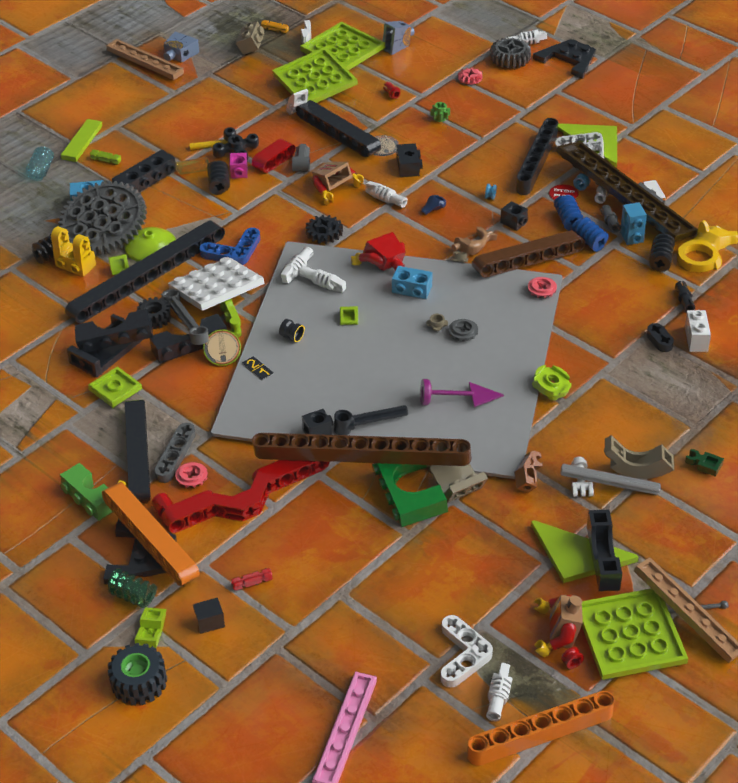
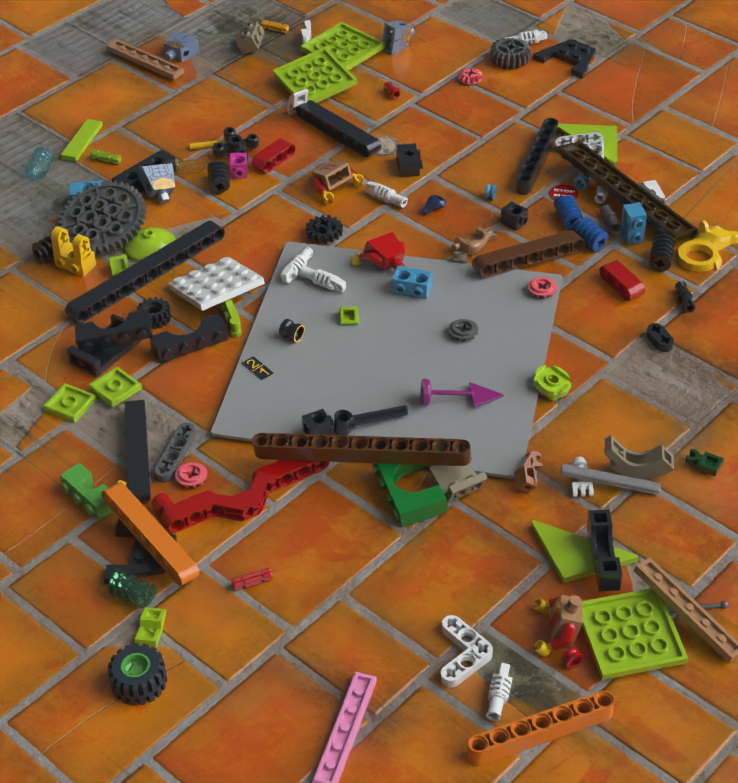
(69, 403): none -> lime tile
(158, 181): none -> sand blue torso
(197, 333): dark grey piece -> none
(209, 615): black panel -> none
(213, 251): blue beam -> none
(222, 348): piece -> none
(301, 160): dark grey piece -> none
(437, 321): dark tan plate -> none
(440, 112): bright green gear -> none
(622, 280): none -> red beam
(697, 331): white brick -> none

